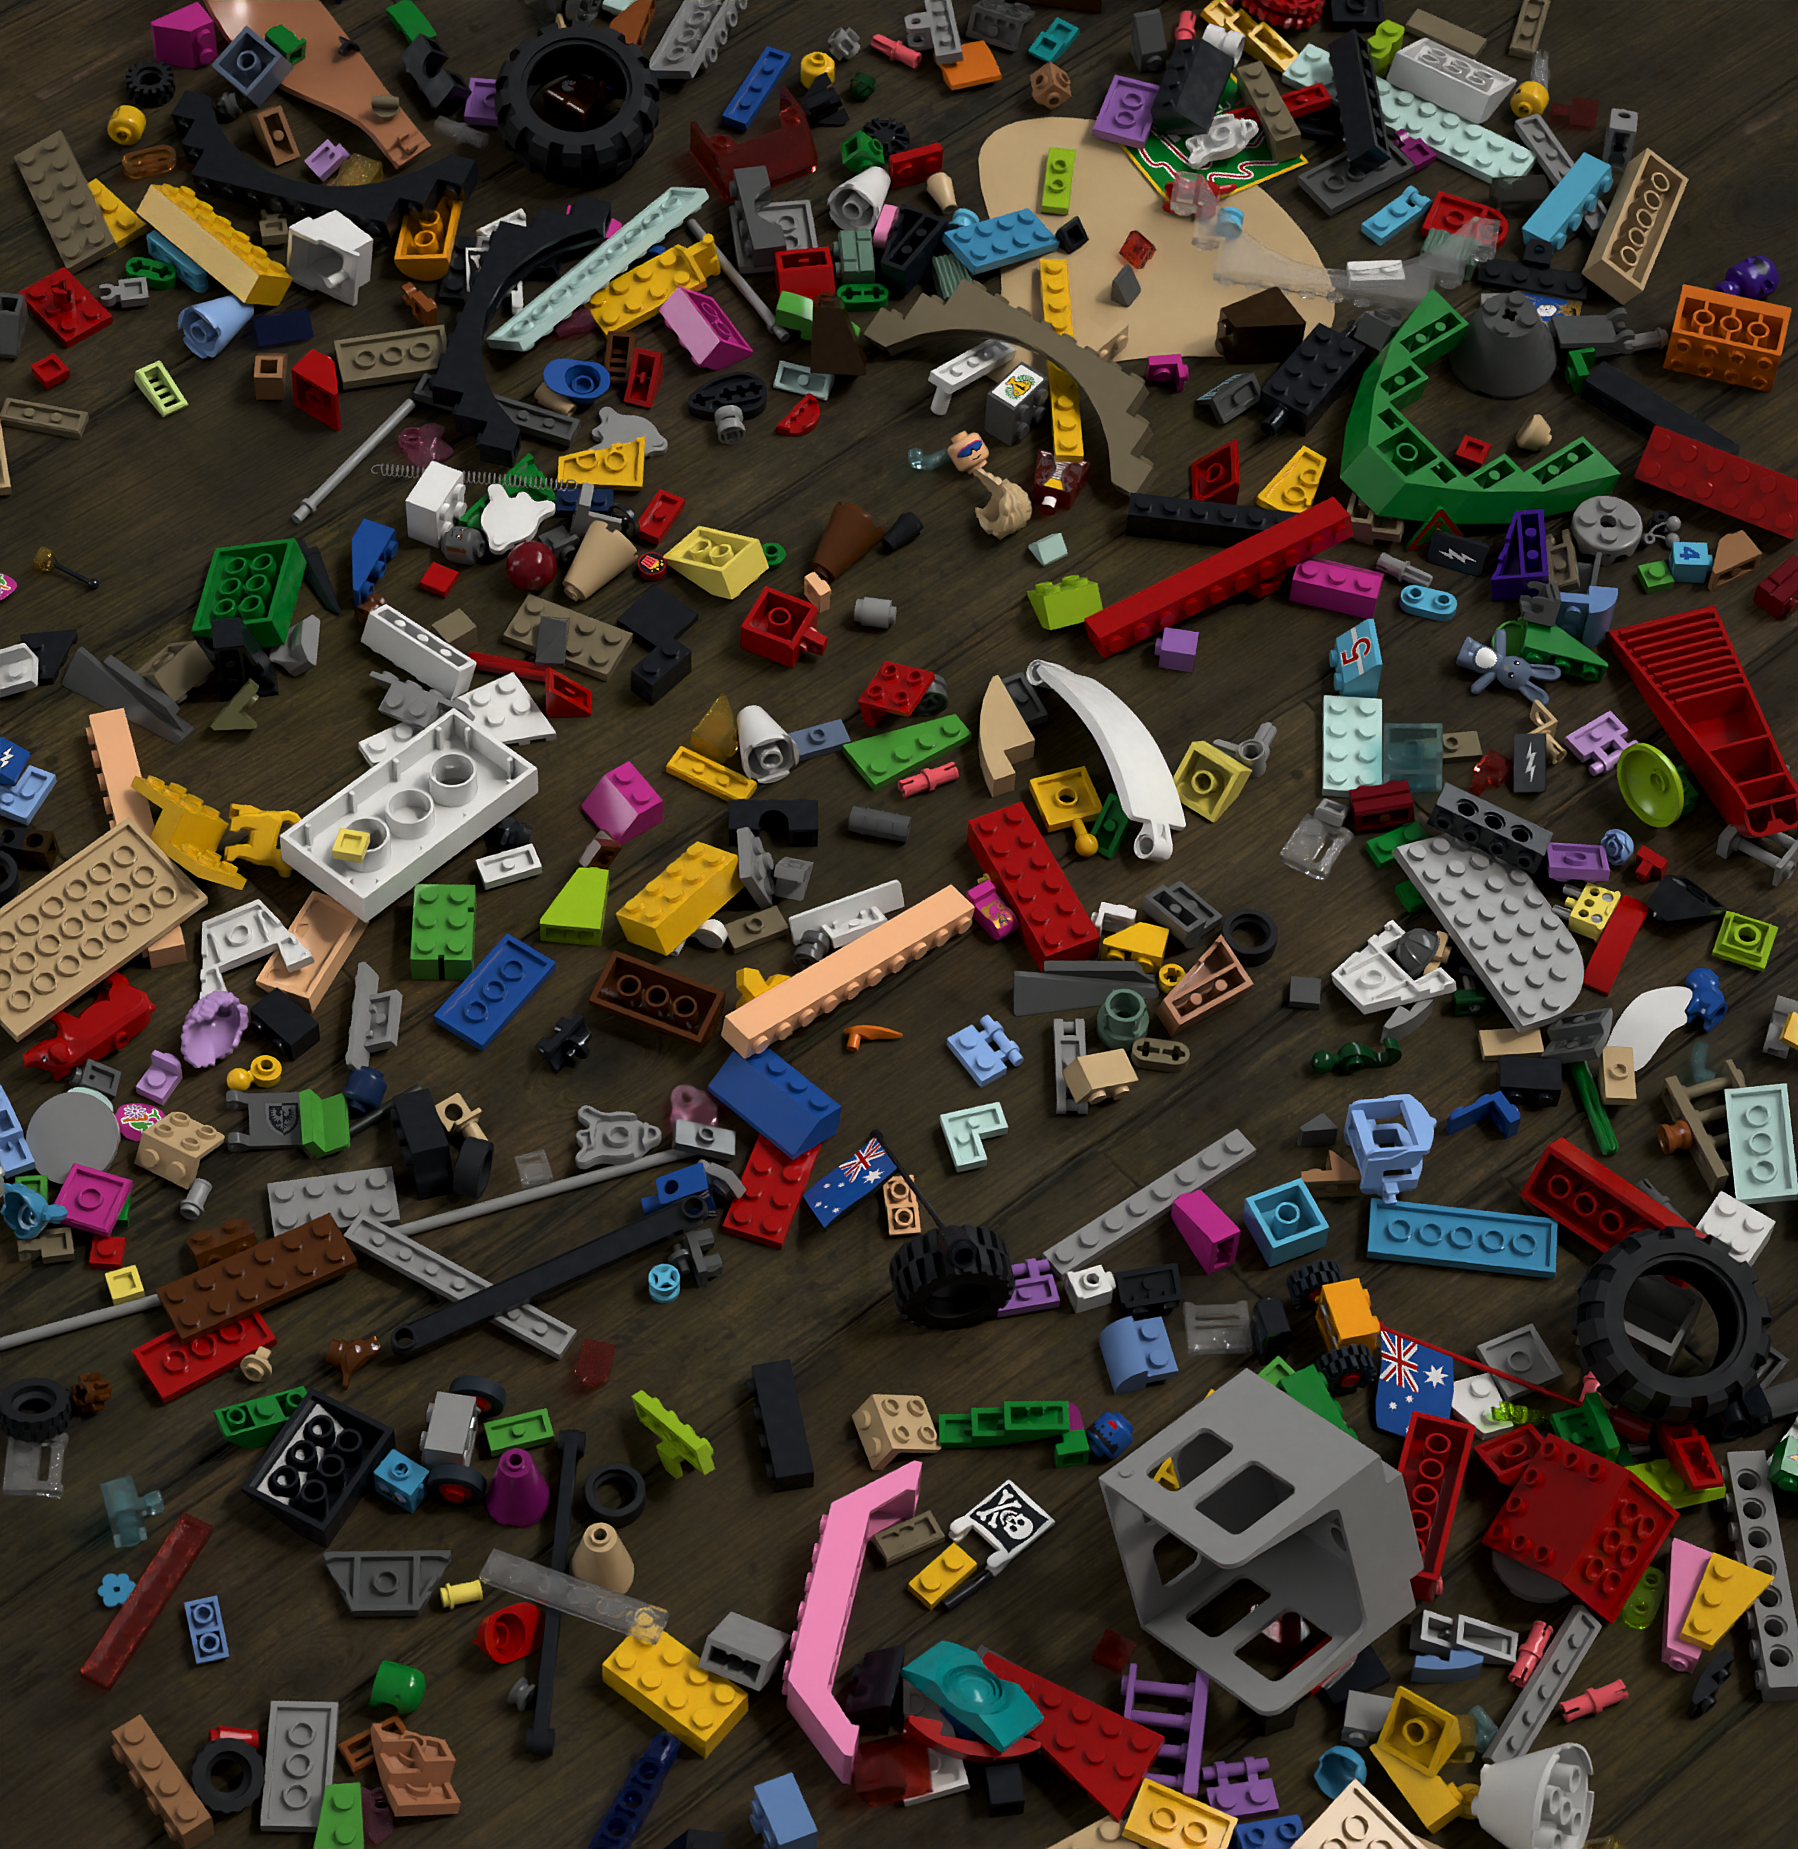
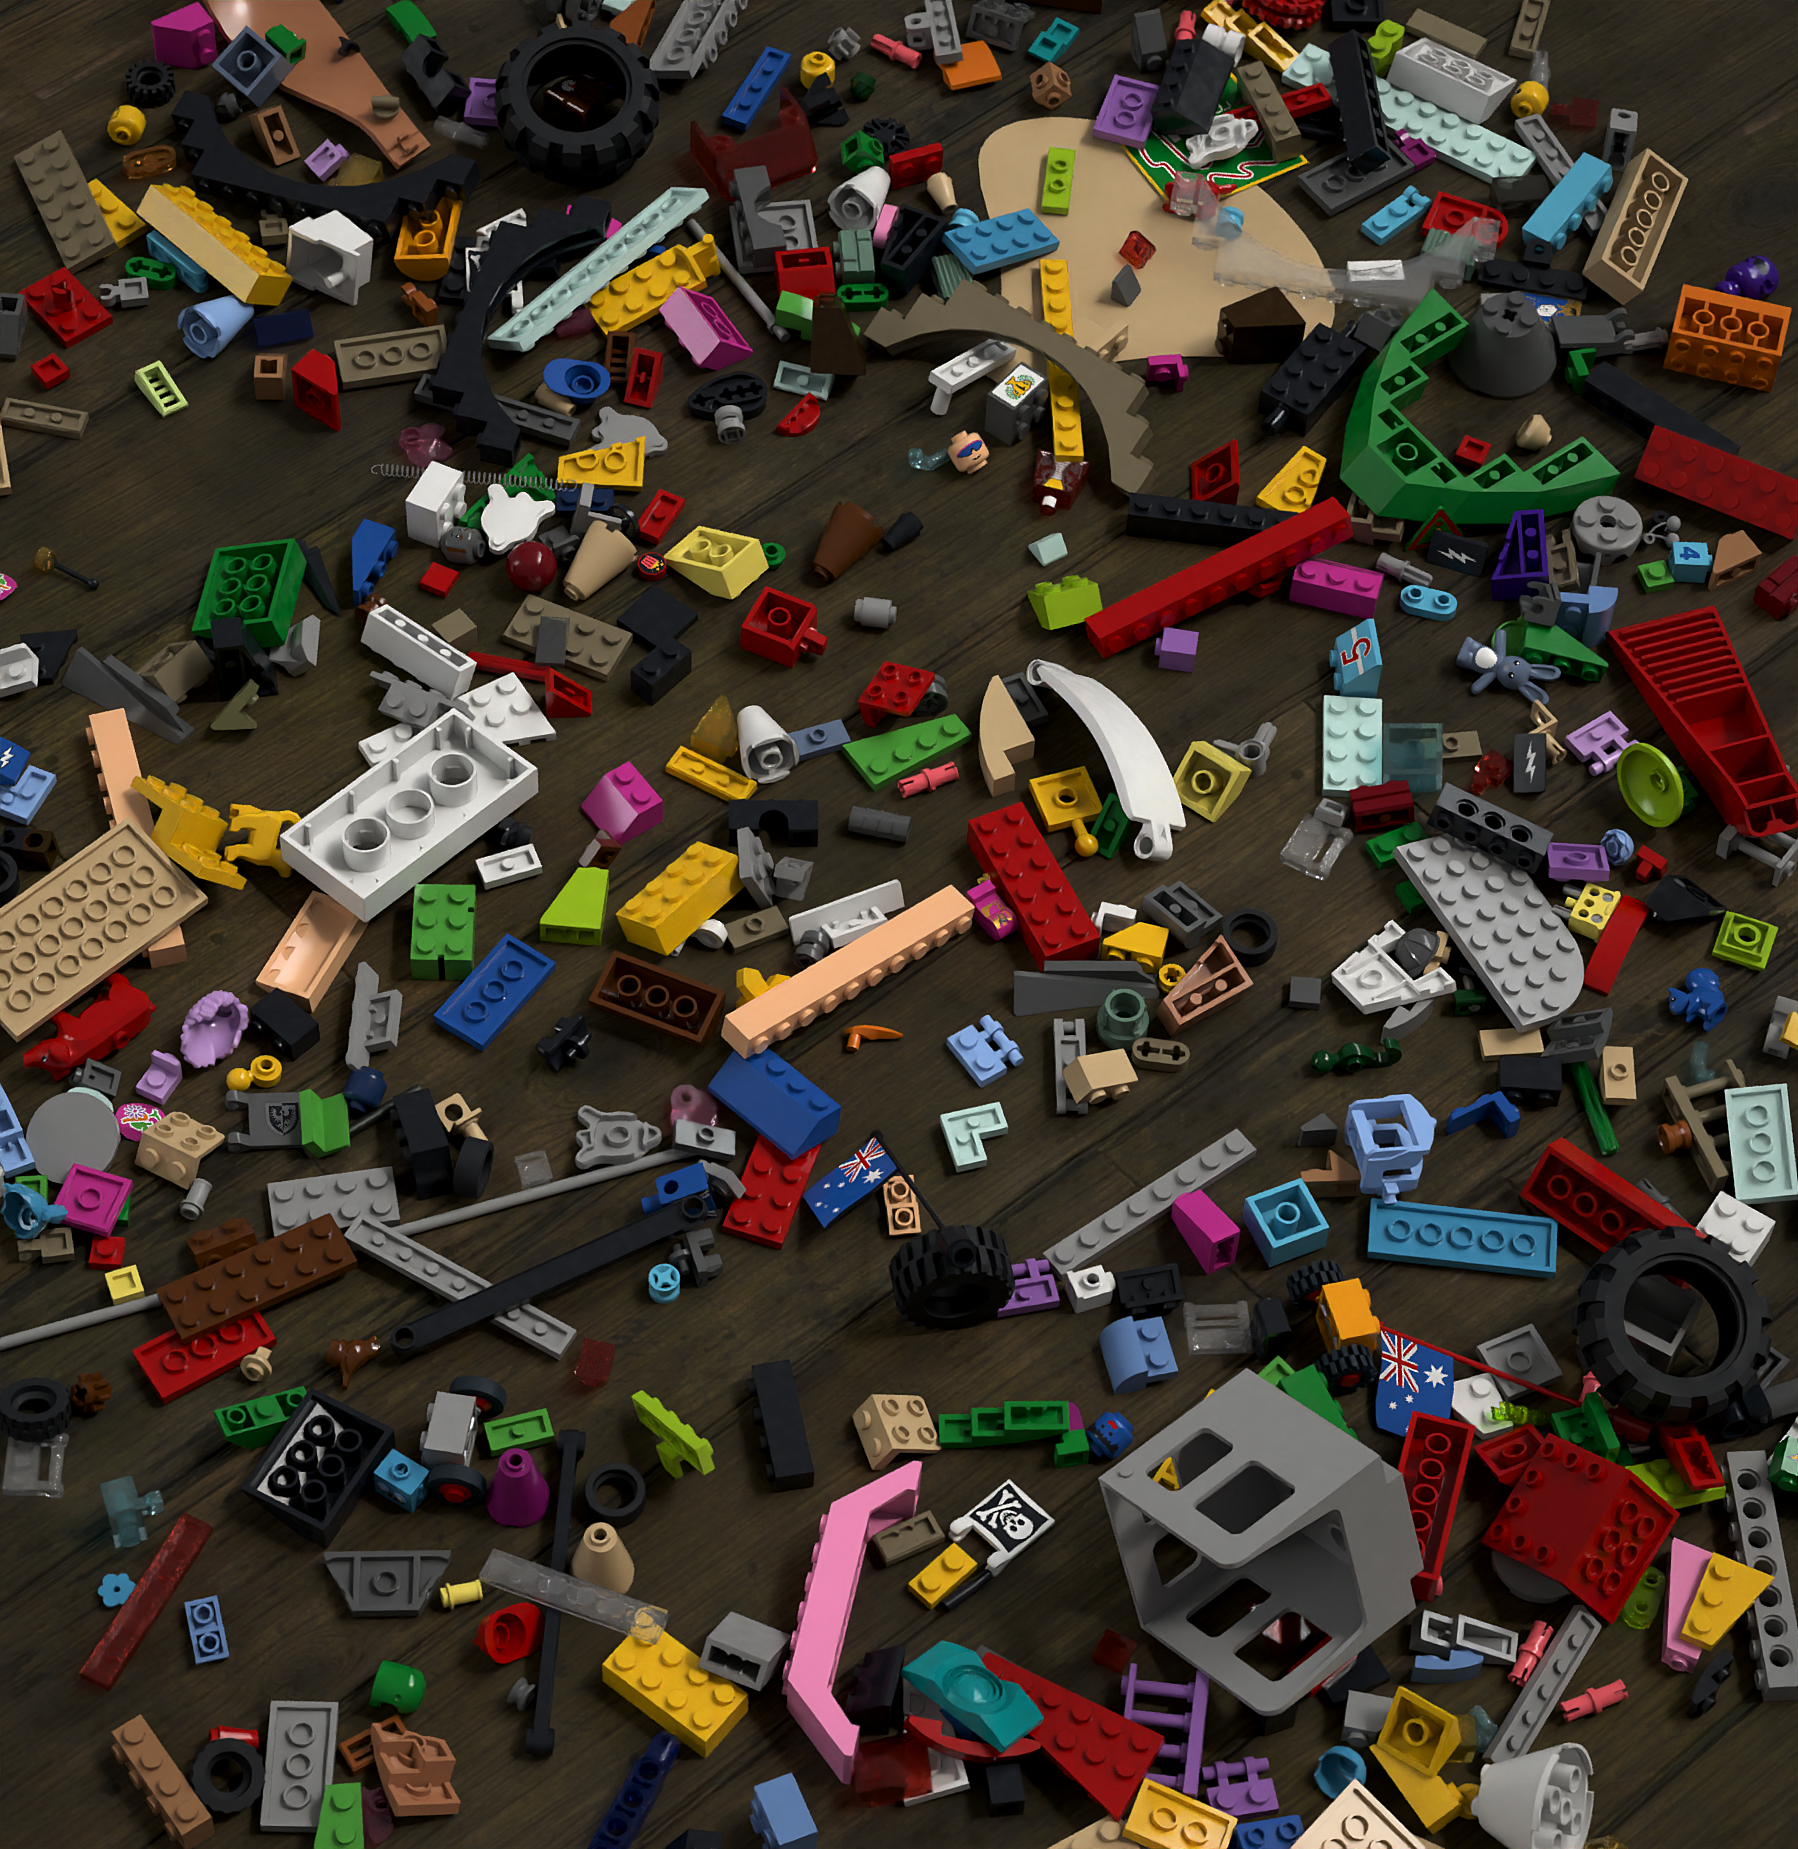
(243, 937): white wing -> none
(309, 505): light grey bar -> none
(351, 845): light yellow plate -> none
(817, 591): light nougat plate -> none
(1007, 508): tan hair -> none
(1071, 235): black slope -> none
(1232, 396): dark grey panel -> none
(1650, 1021): white sticker -> none

